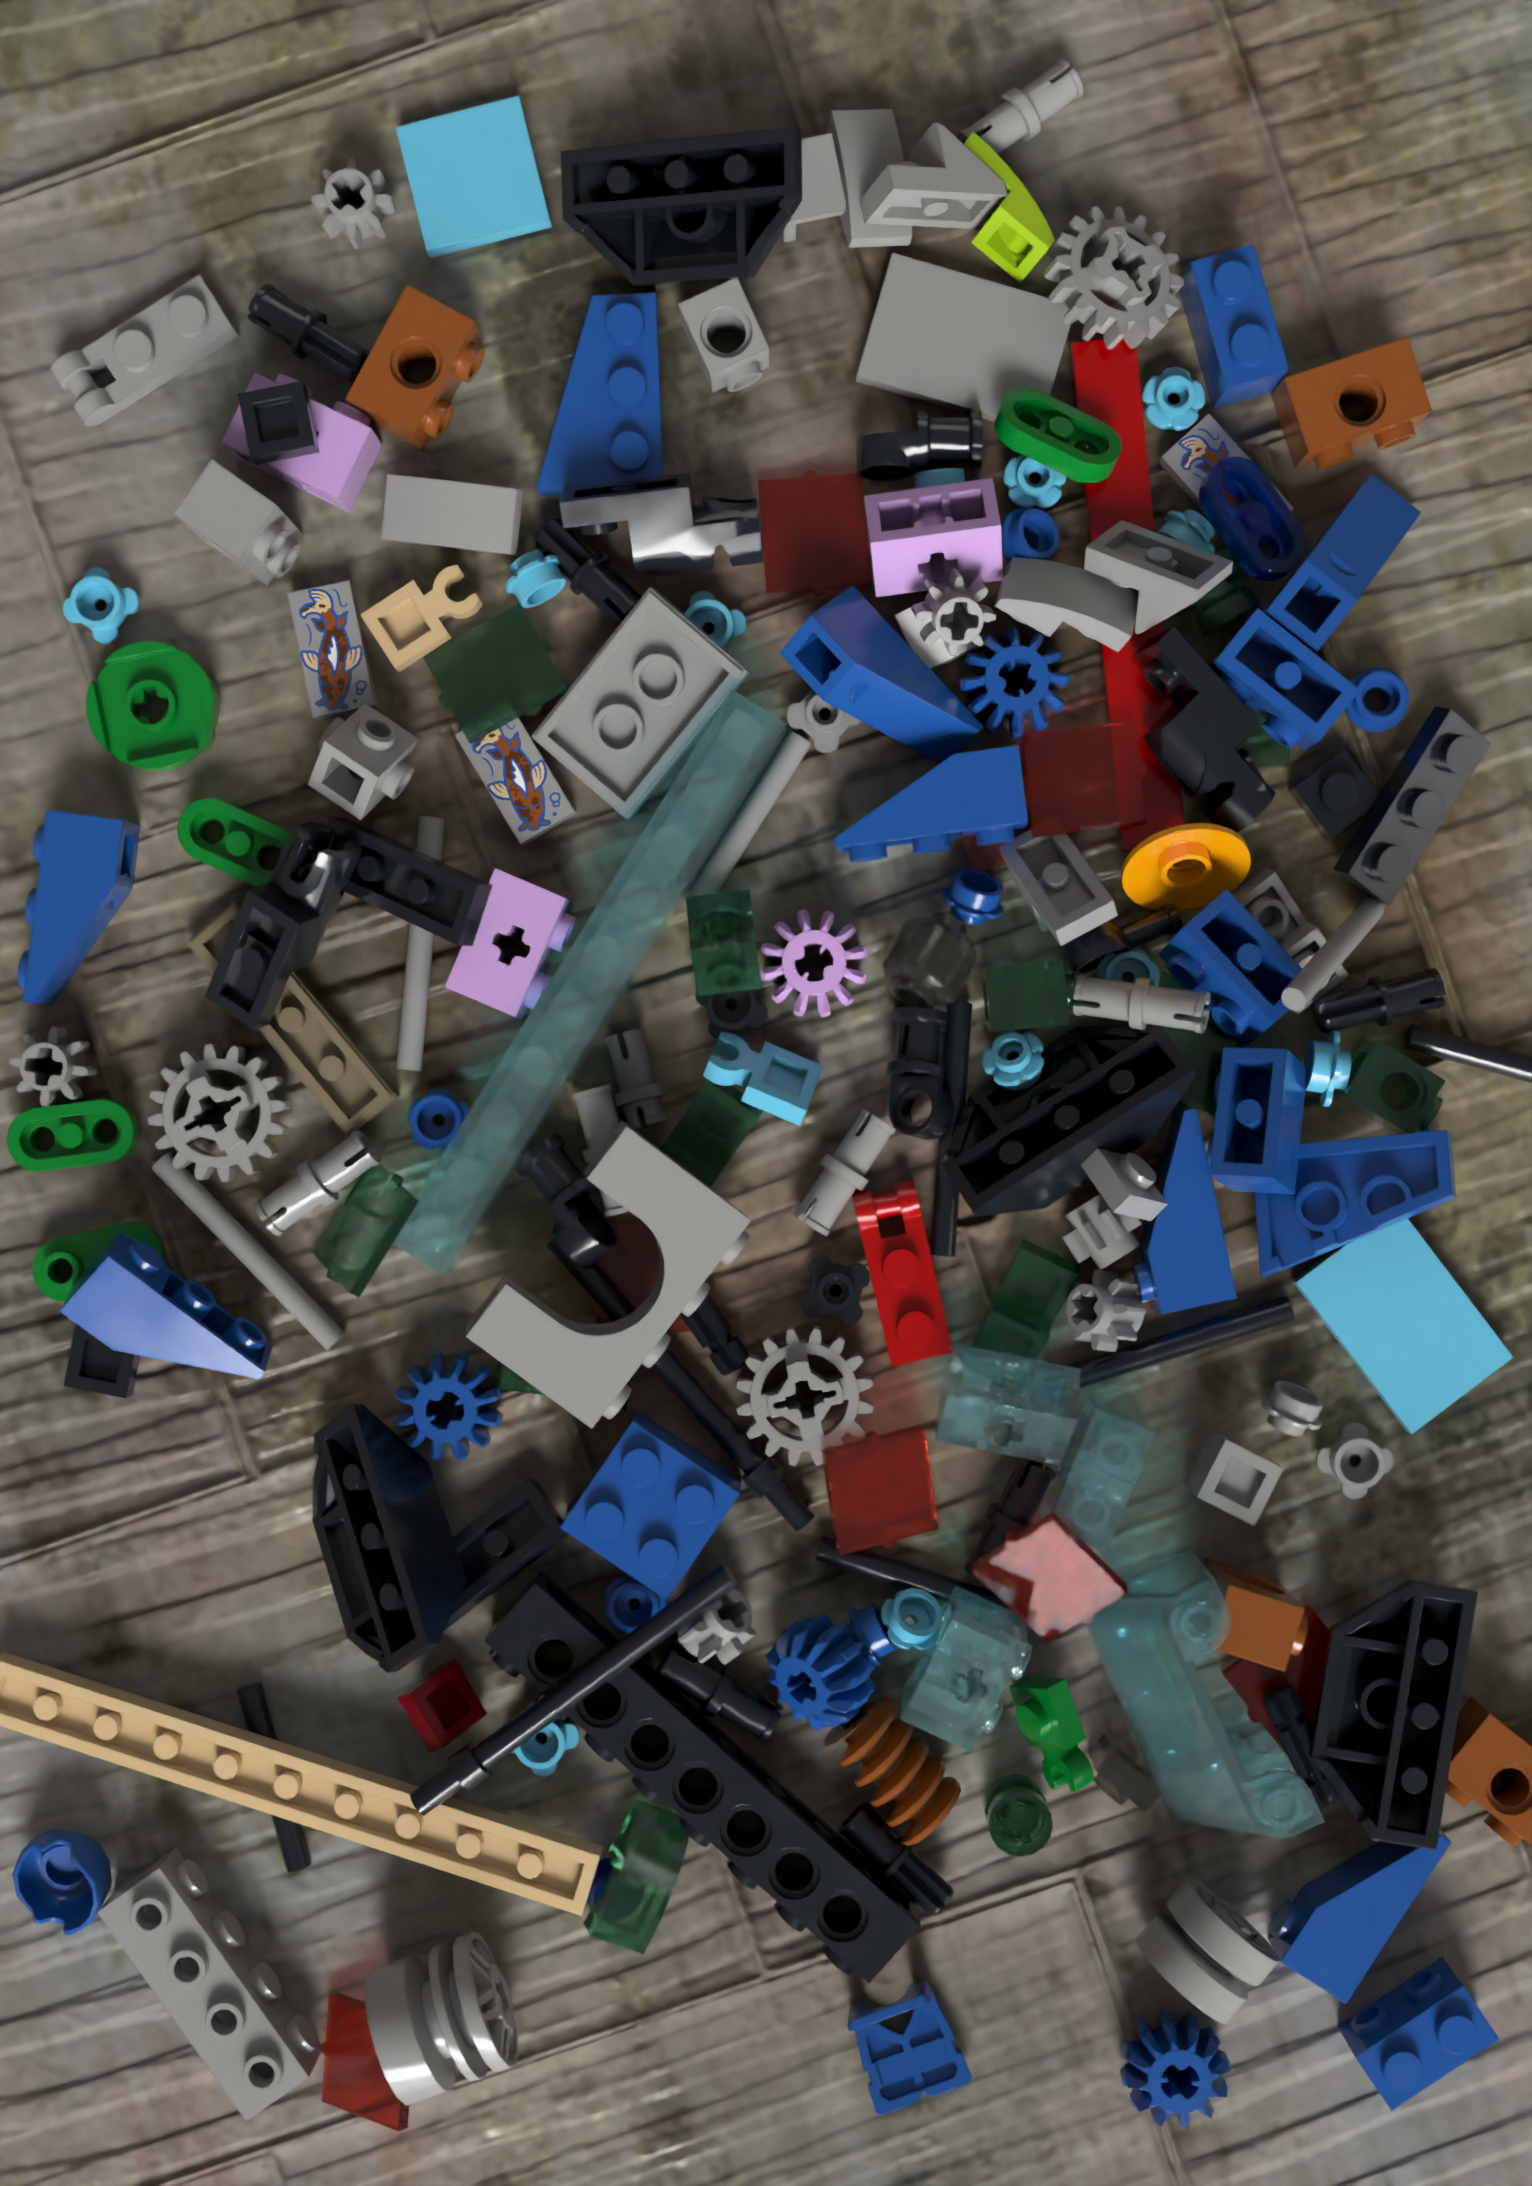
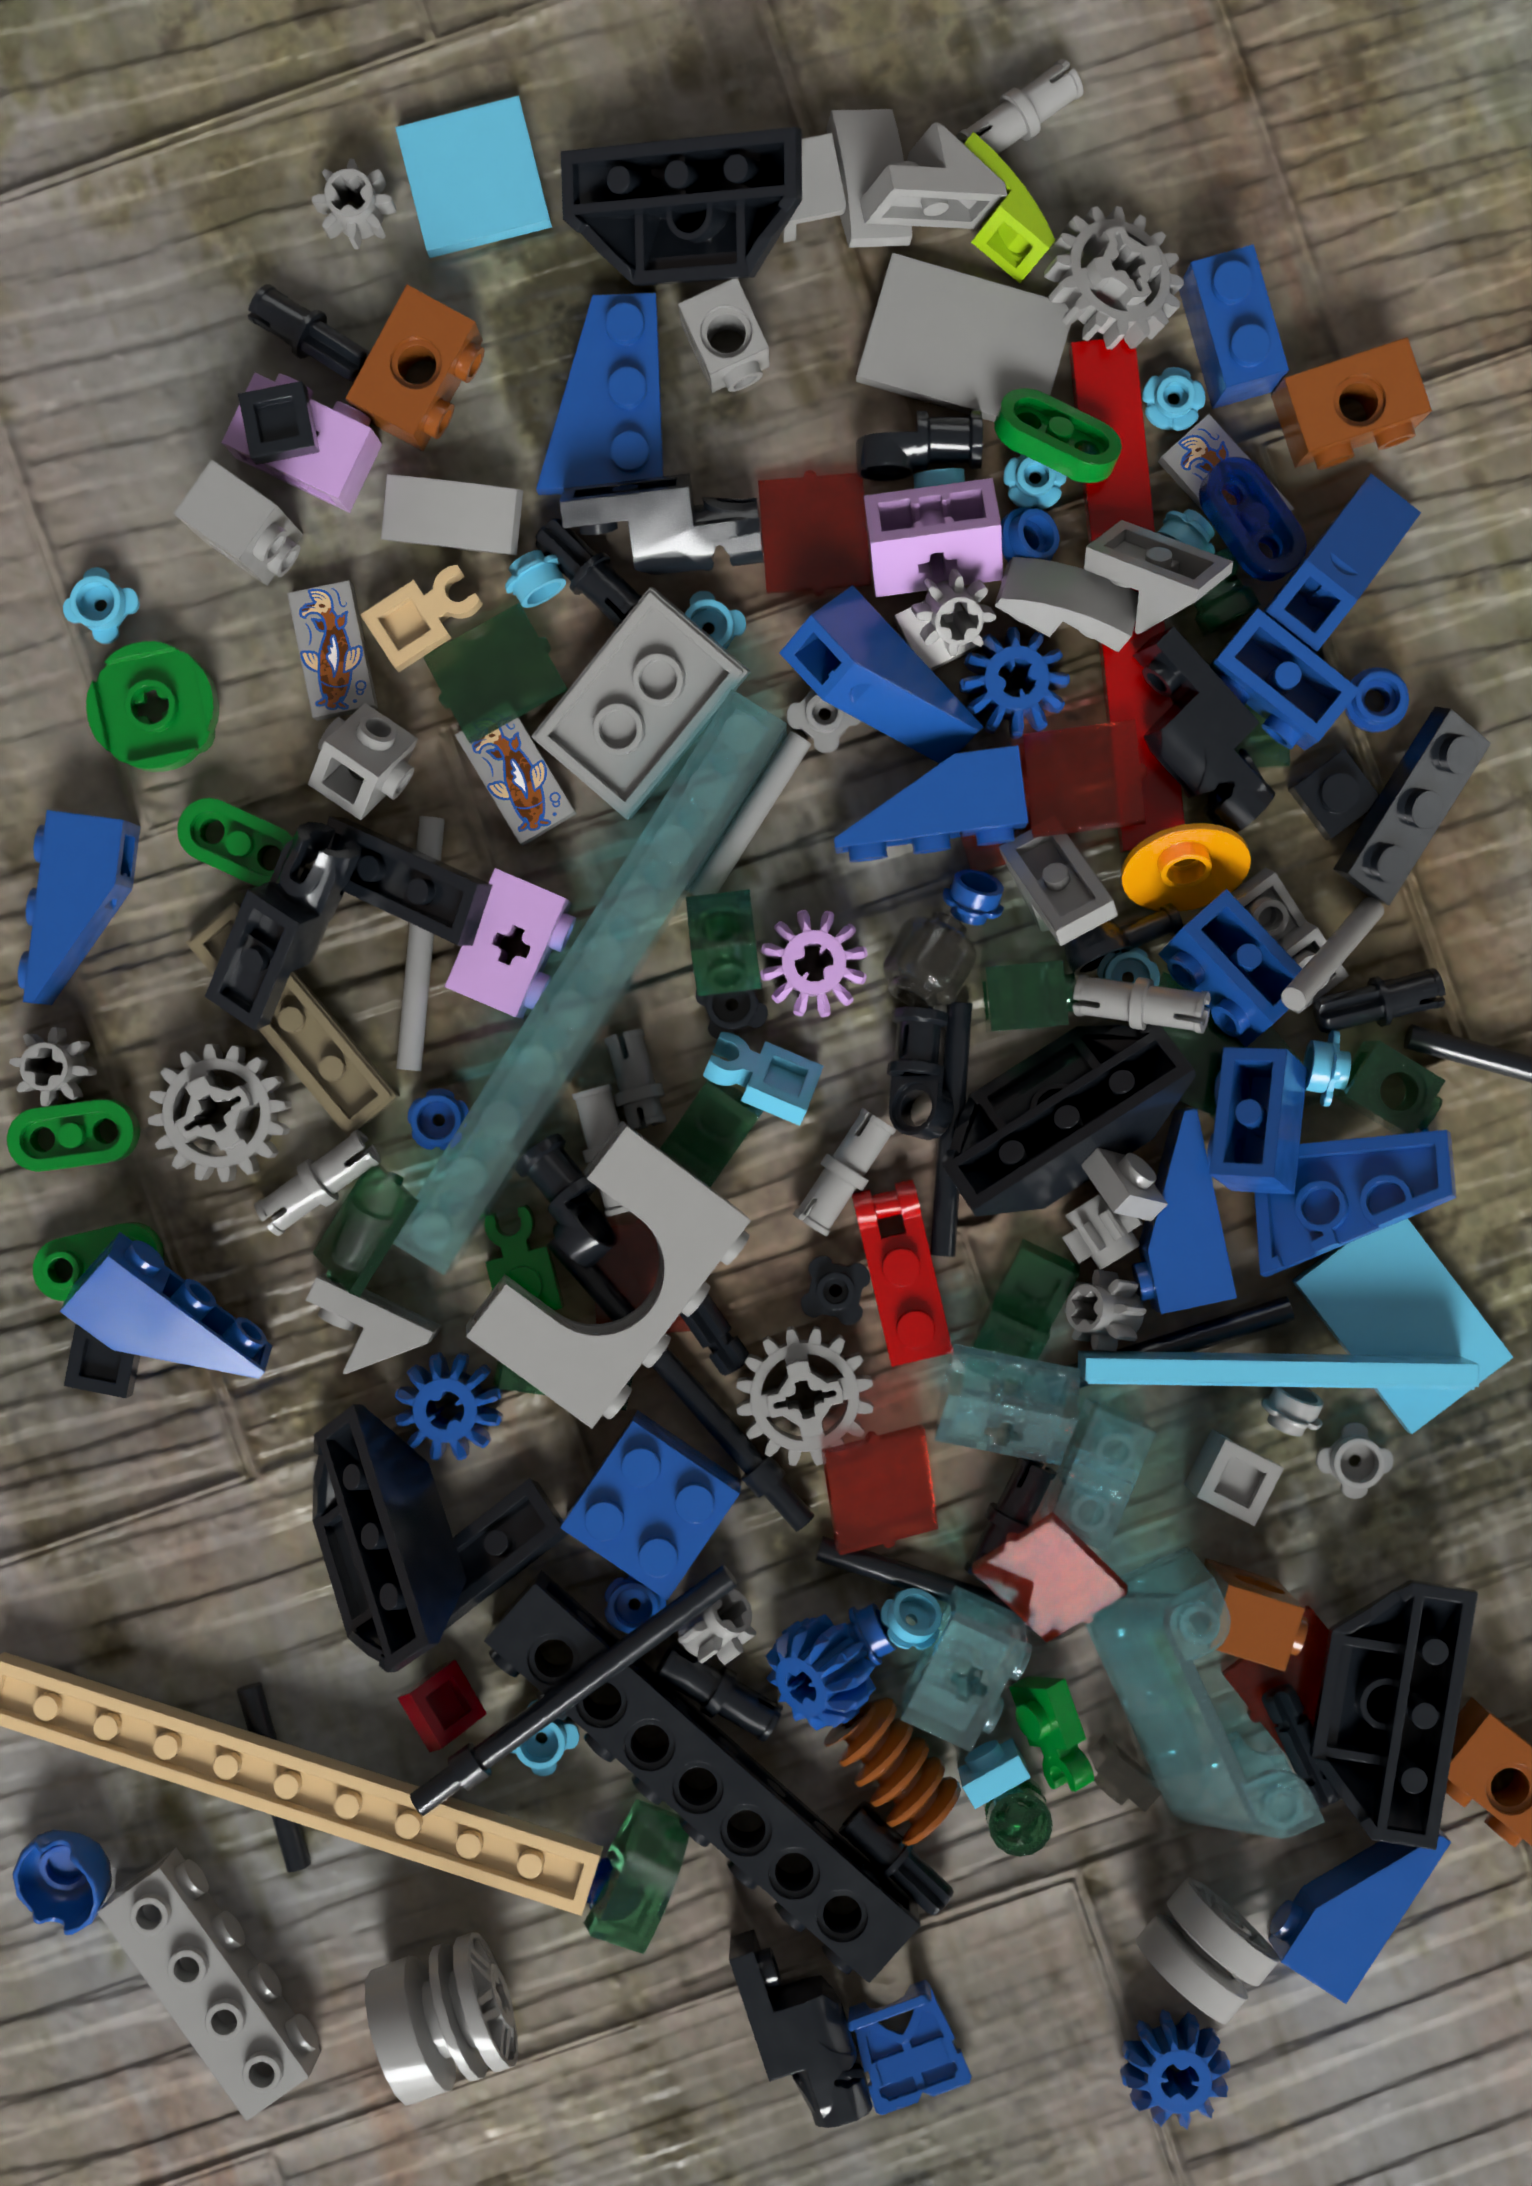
(145, 351): light grey plate -> none
(249, 1252): light grey bar -> none
(352, 2069): clear red piece -> none
(386, 1325): none -> light grey slope
(526, 1266): none -> green plate
(801, 2034): none -> black plate
(992, 1771): none -> medium azure plate
(1019, 1072): medium azure plate -> none
(1278, 1370): none -> medium azure tile
(1417, 2033): blue brick -> none

